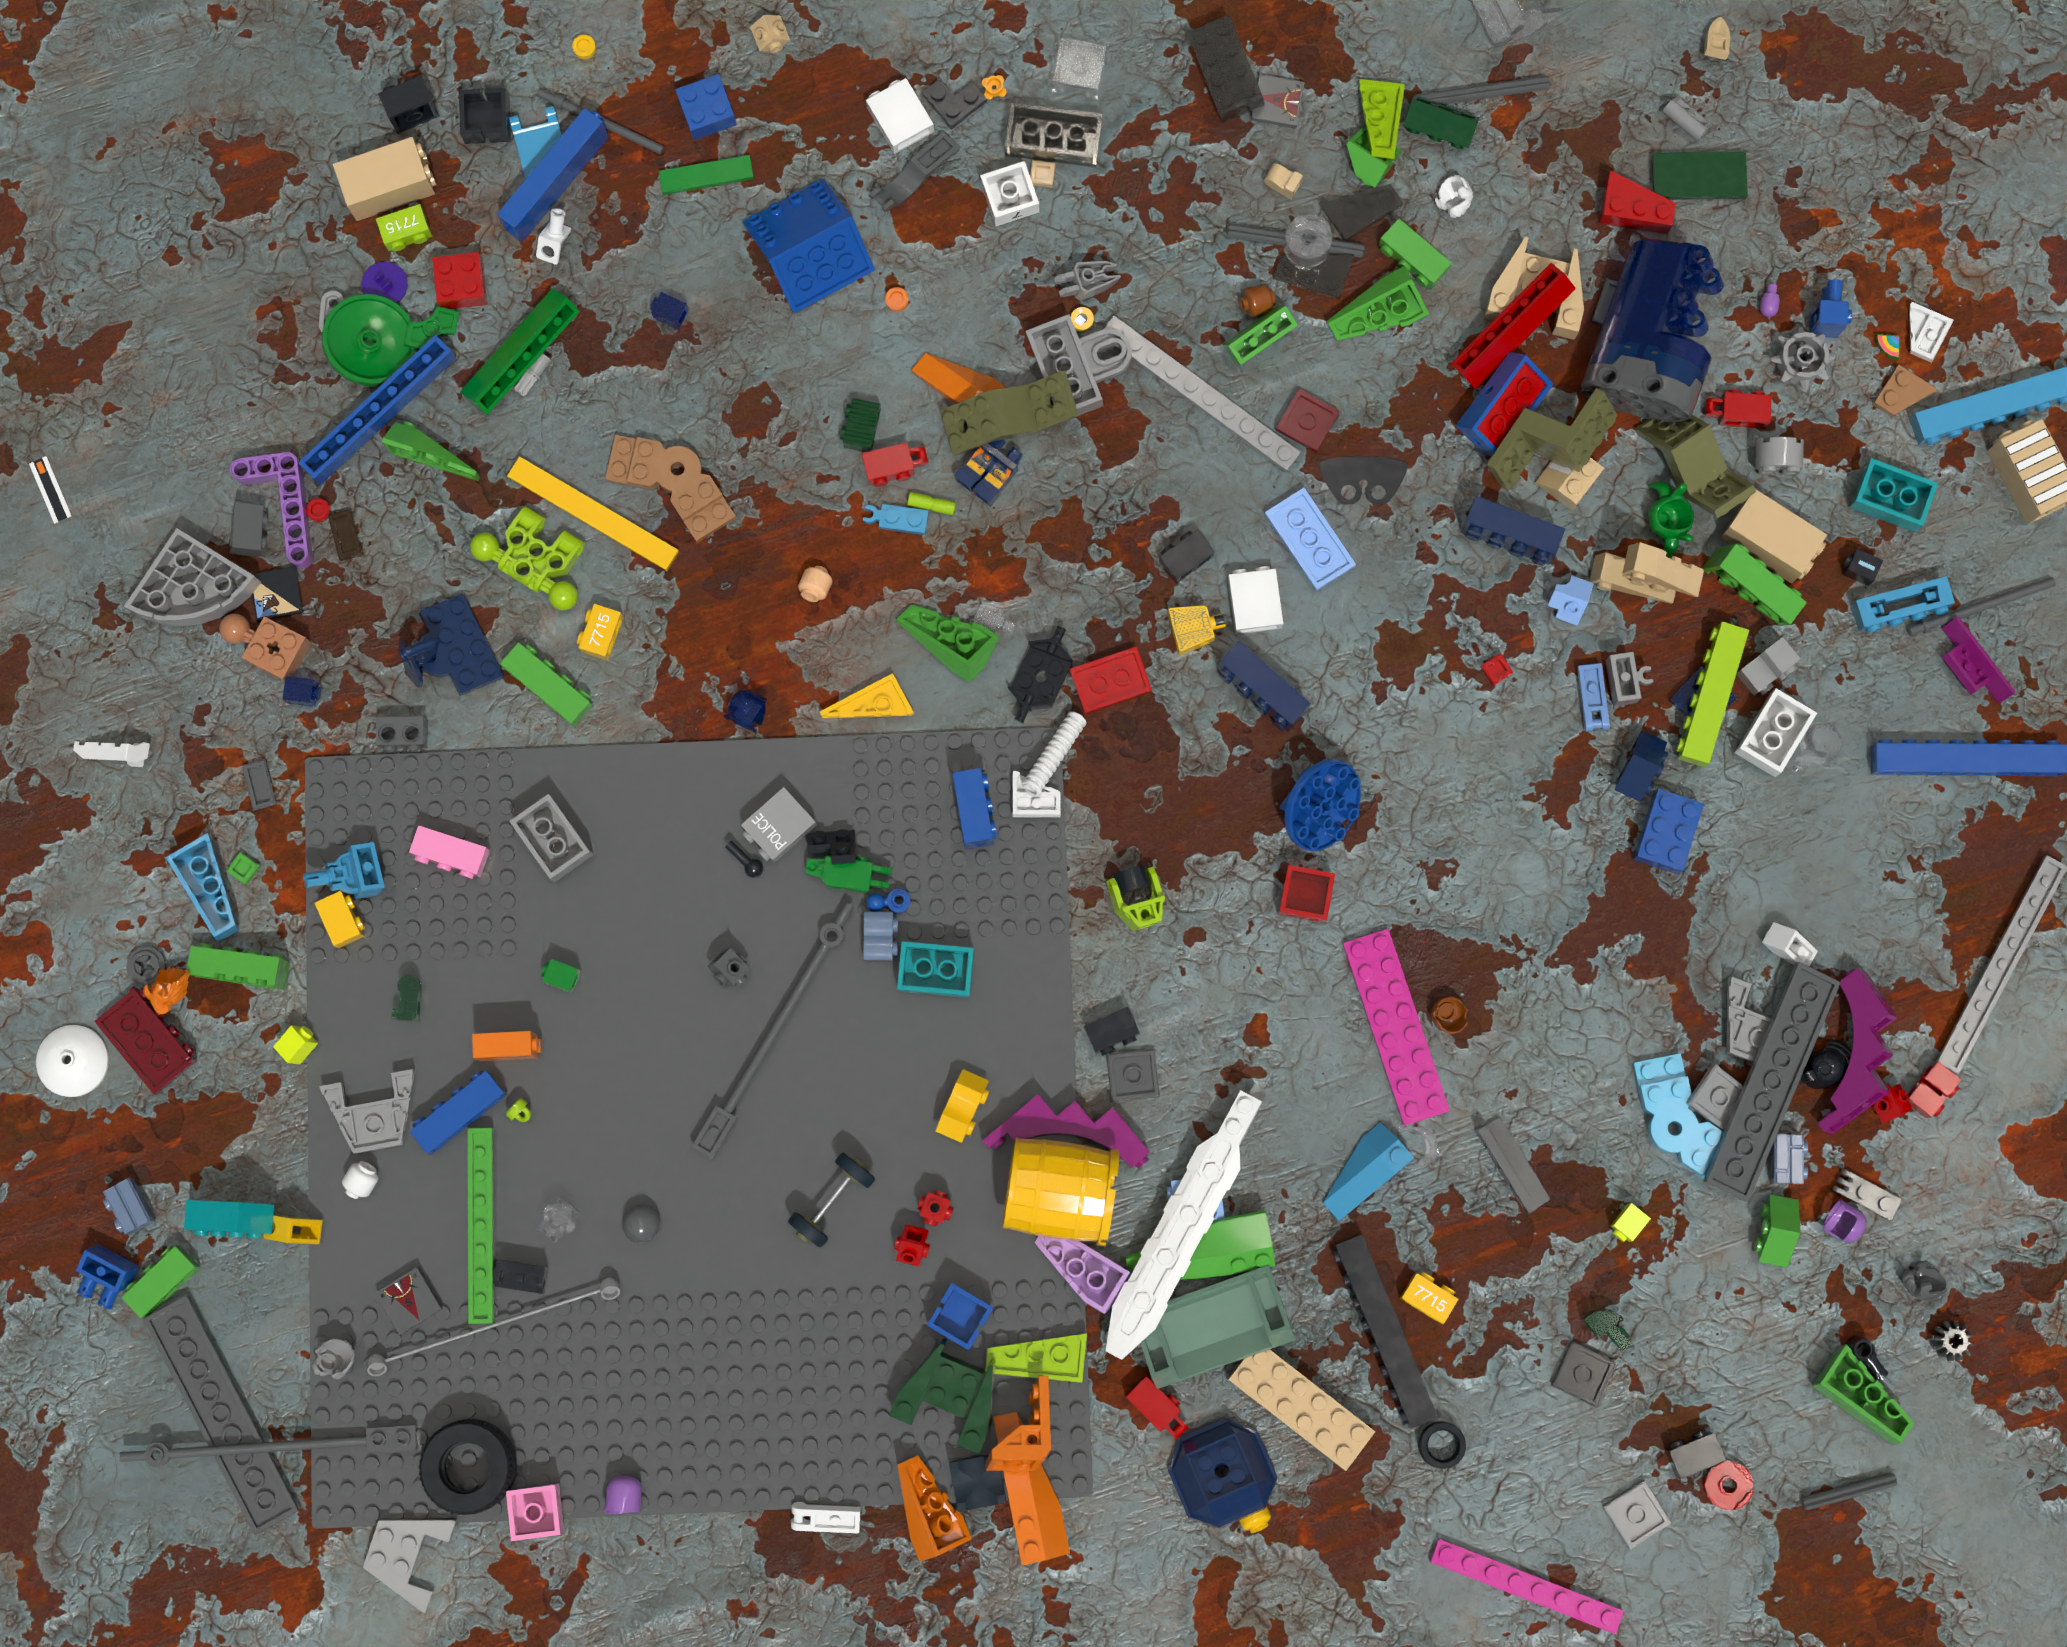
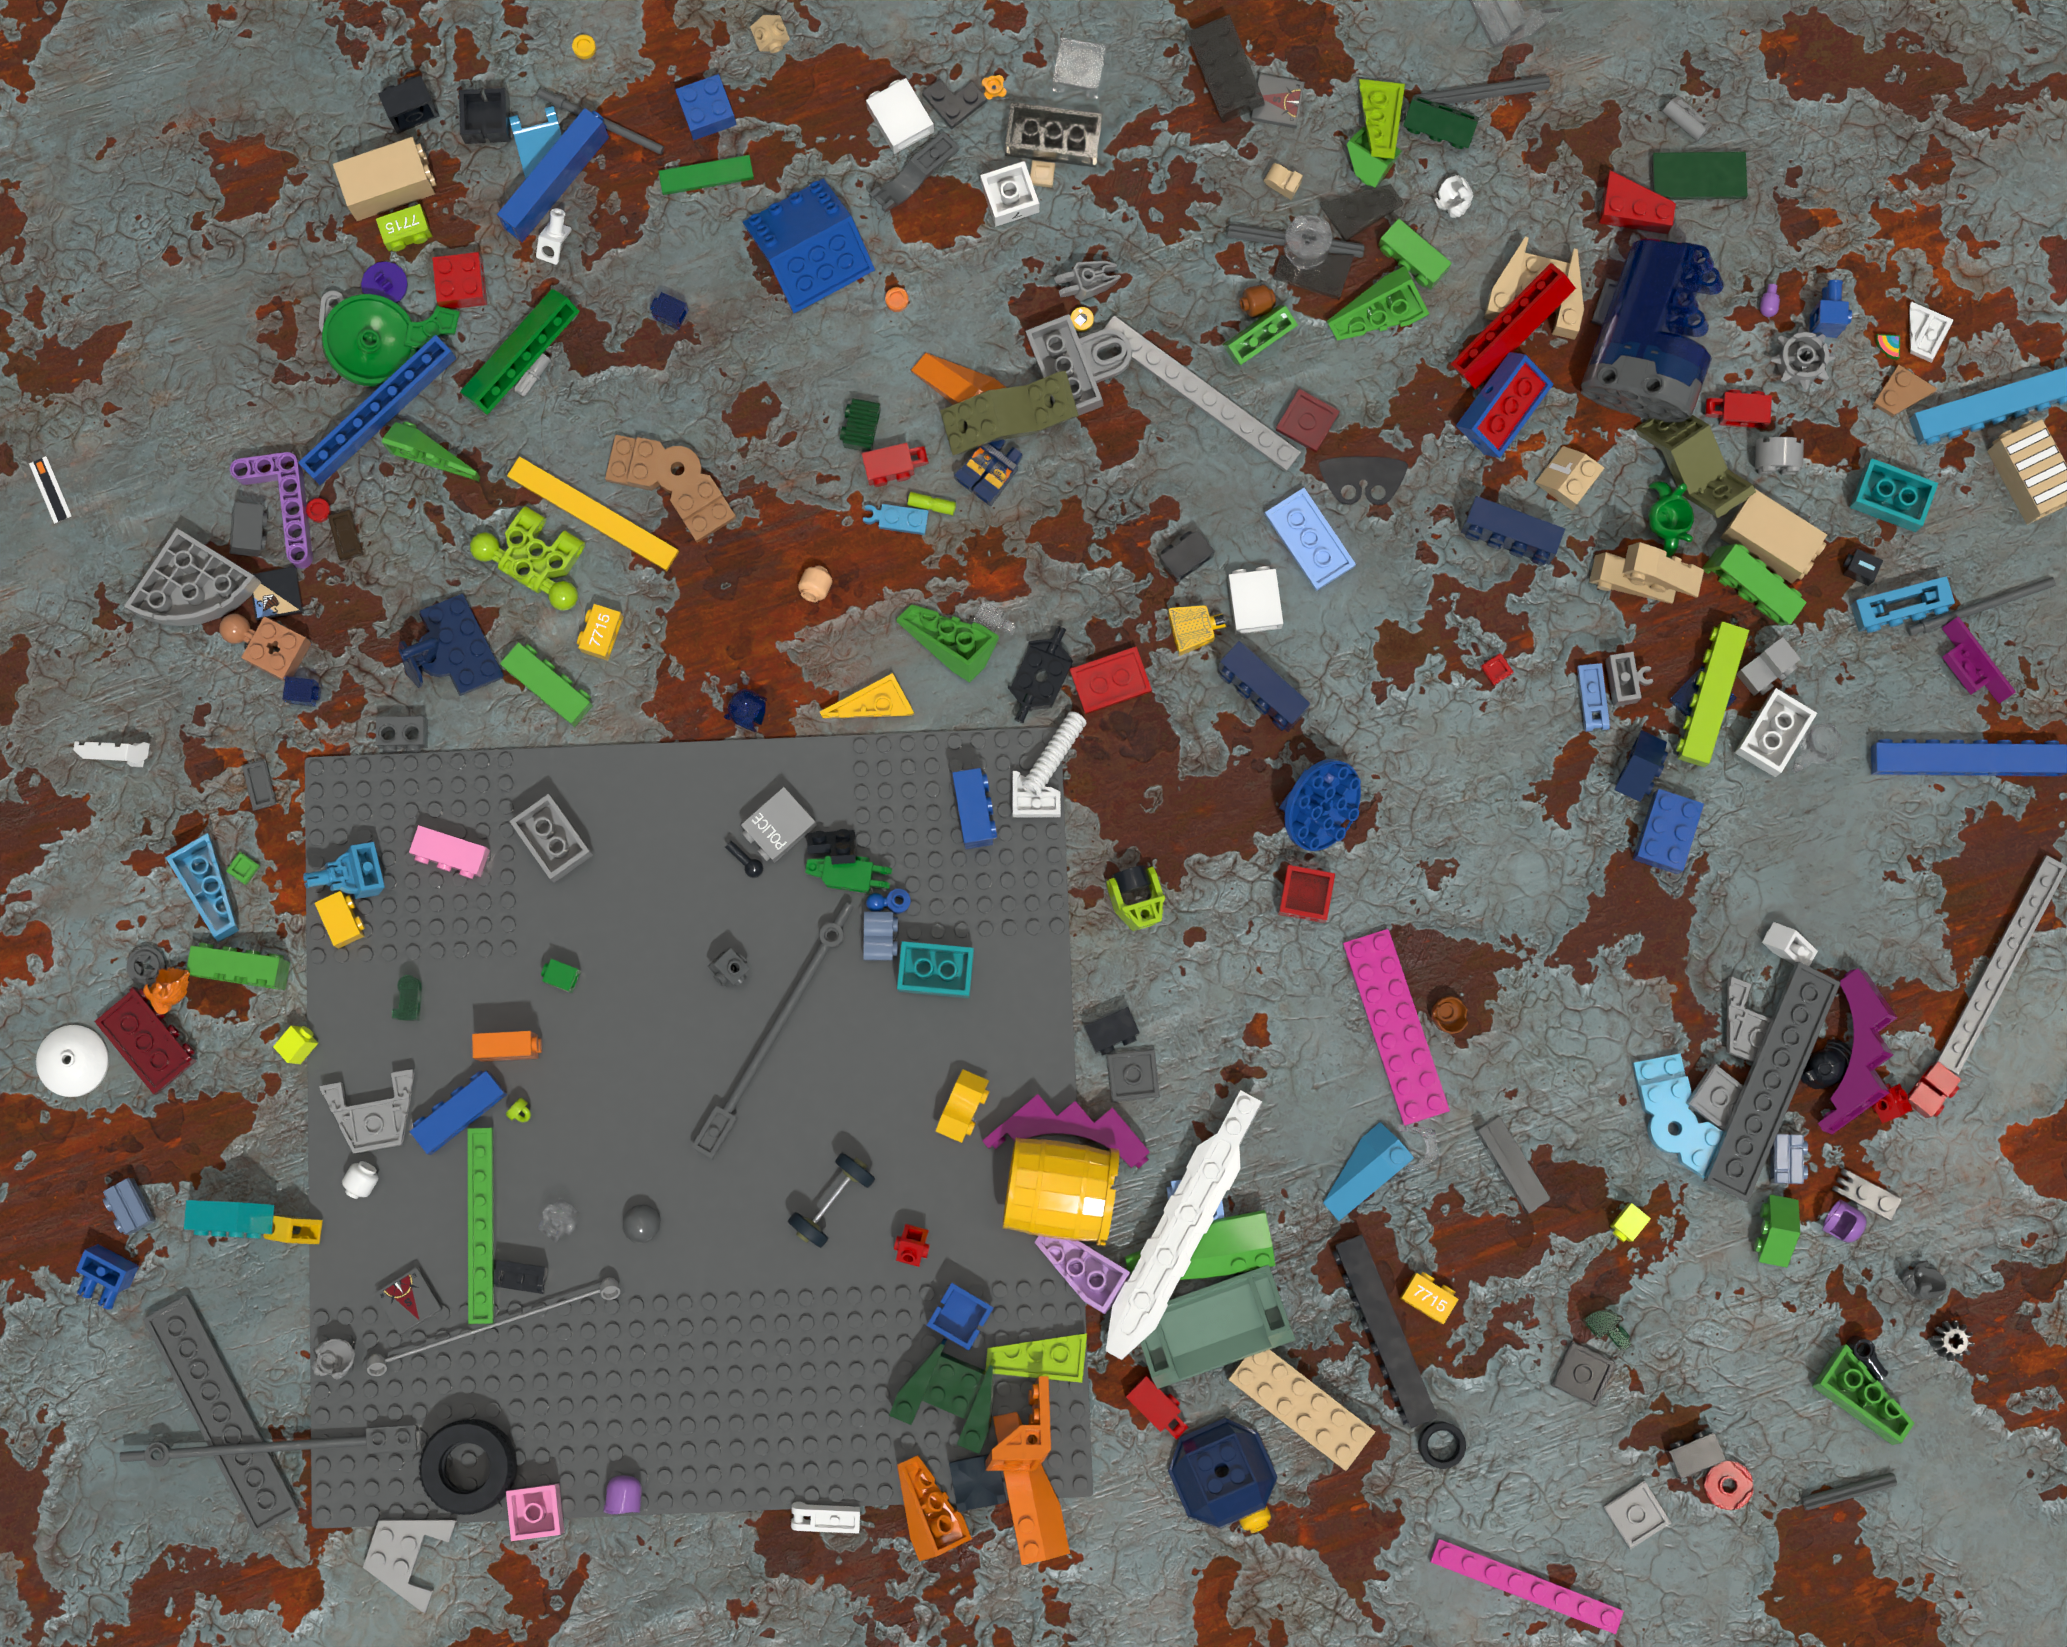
(160, 1281): bright green brick -> none
(944, 1212): red brick -> none
(1552, 440): olive bracket -> none
(1571, 599): light blue brick -> none
(1717, 40): tan plate -> none

